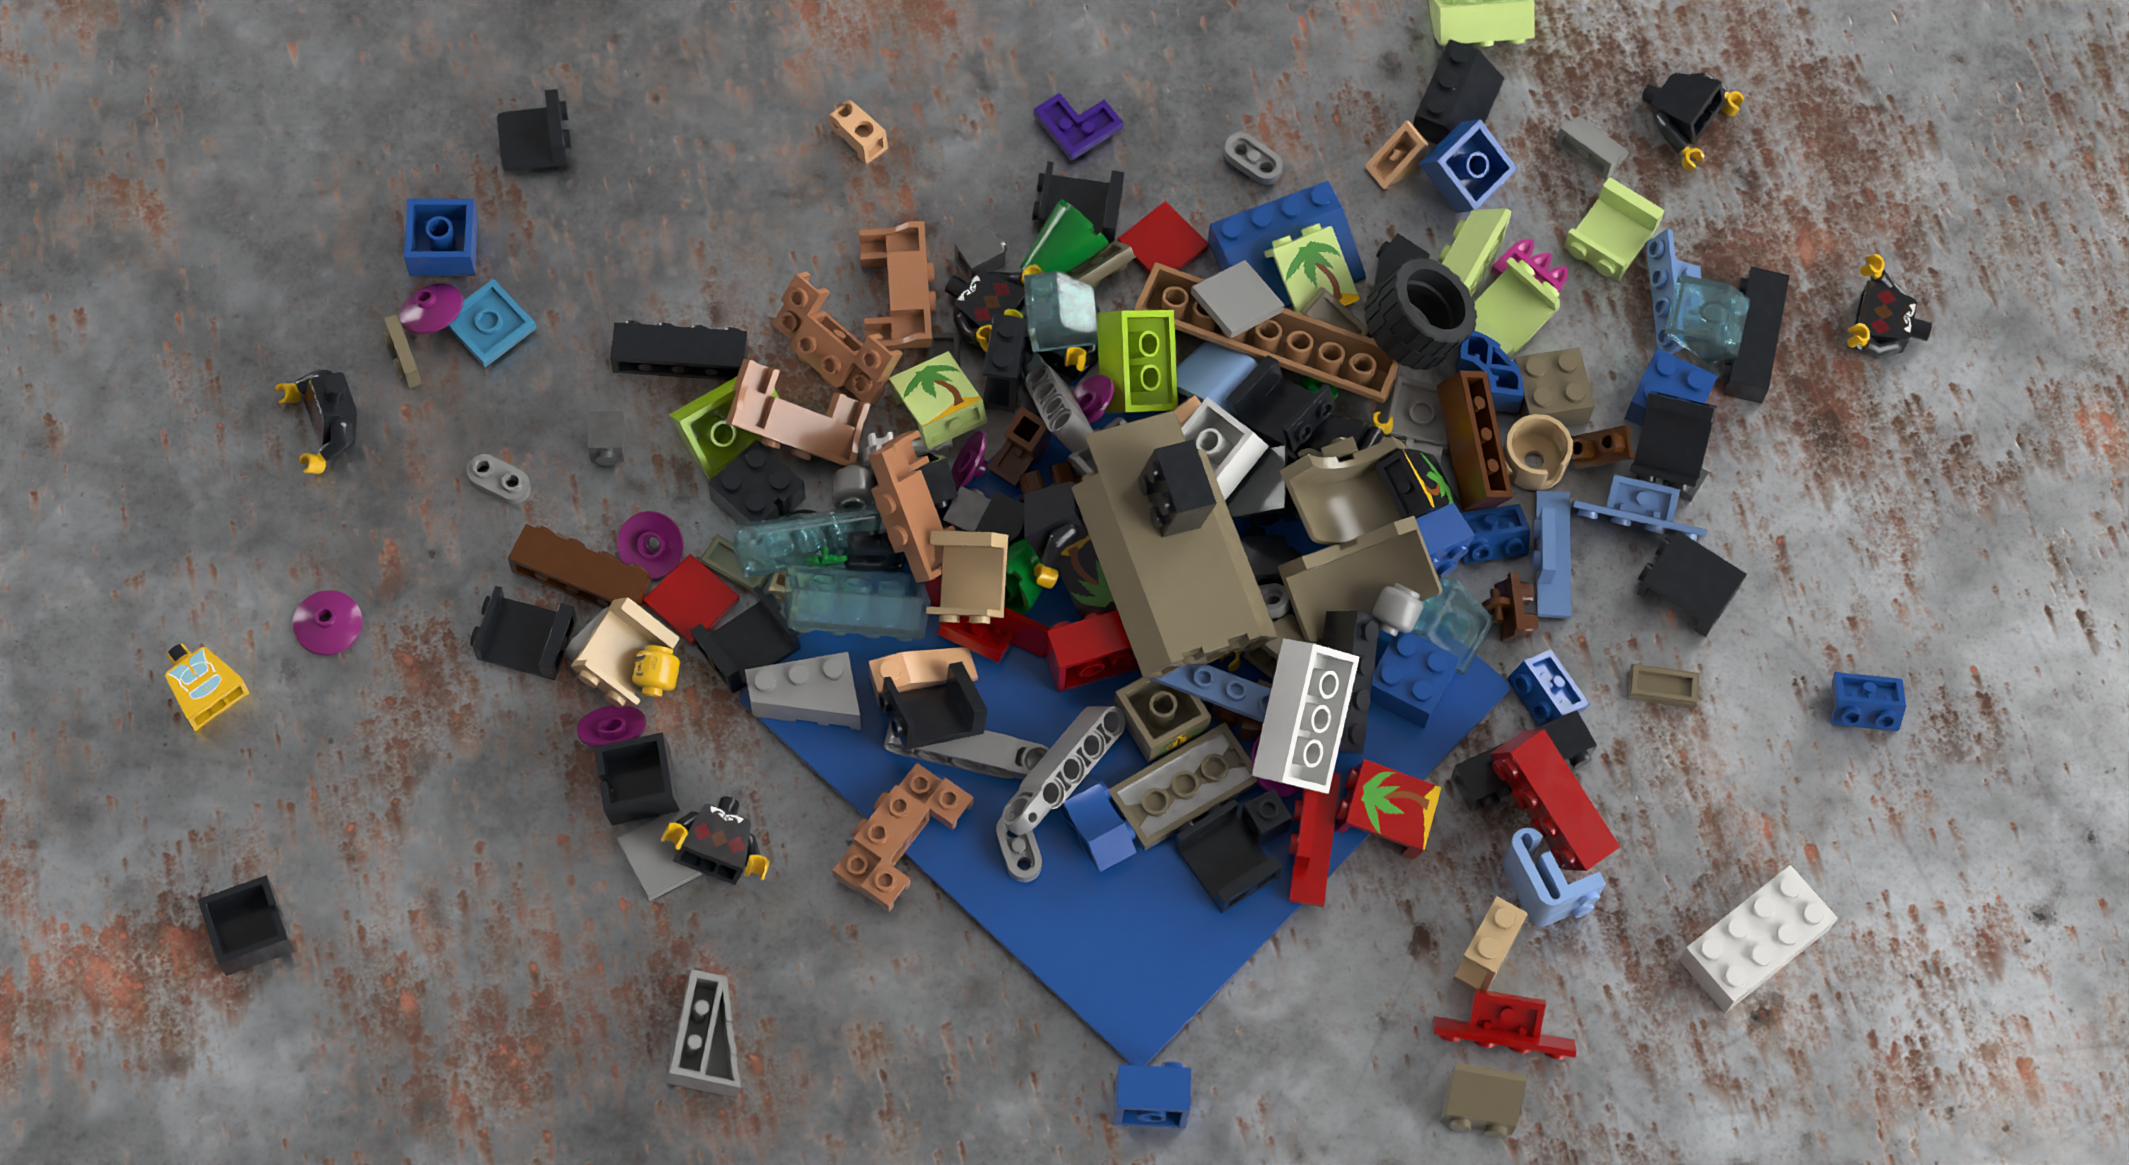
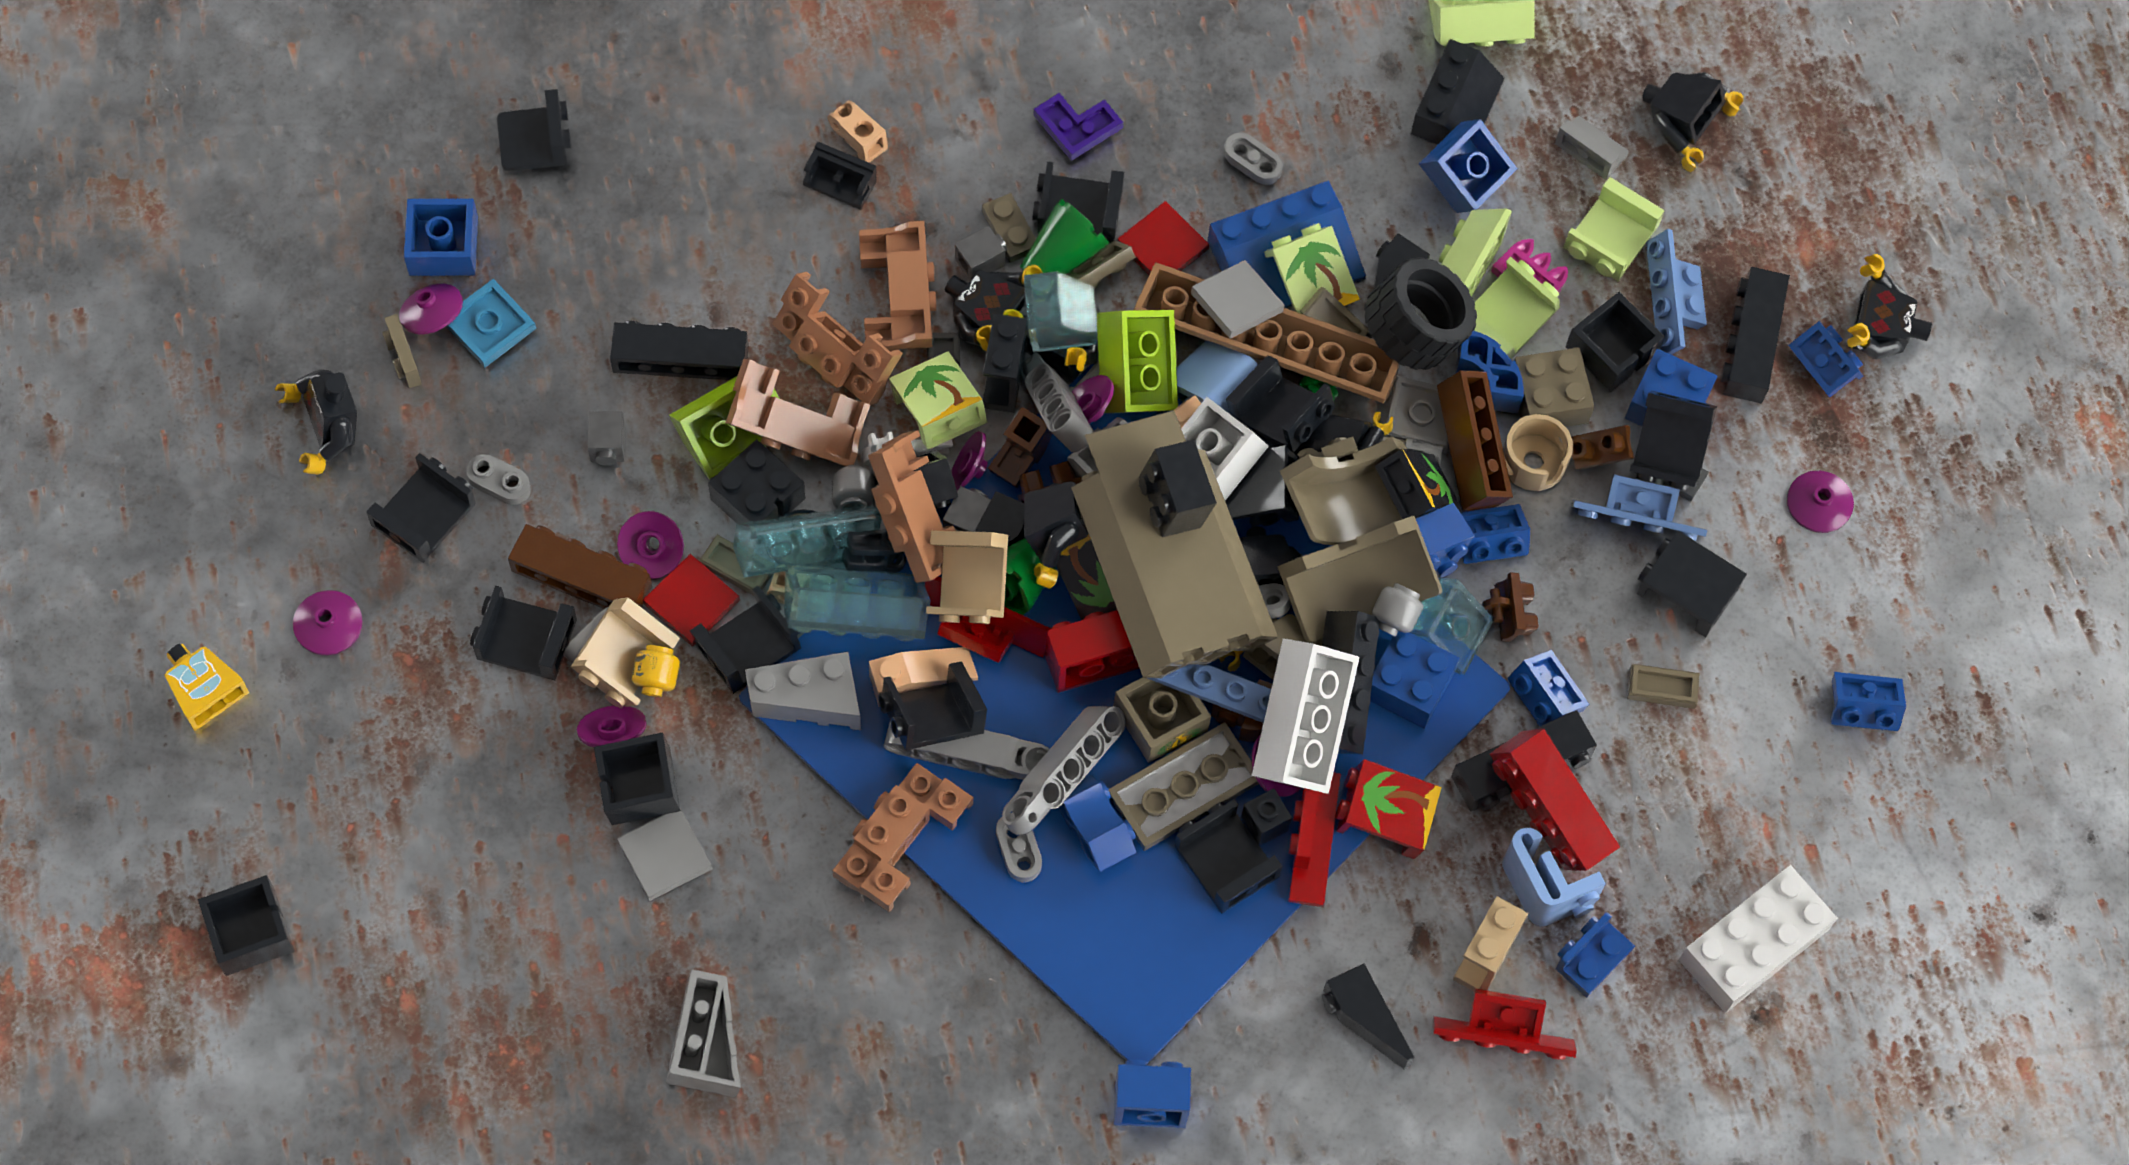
(424, 509): none -> black panel
(717, 842): black torso -> none
(825, 560): green plant -> none
(839, 175): none -> black hinge
(1008, 221): none -> dark tan plate
(1363, 1010): none -> black slope
(1398, 156): light nougat slope -> none
(1483, 1100): dark tan slope -> none
(1552, 554): medium blue bracket -> none
(1594, 955): none -> blue bracket
(1615, 341): none -> black piece
(1707, 318): clear light blue slope -> none
(1819, 514): none -> magenta dish
(1825, 359): none -> blue bracket

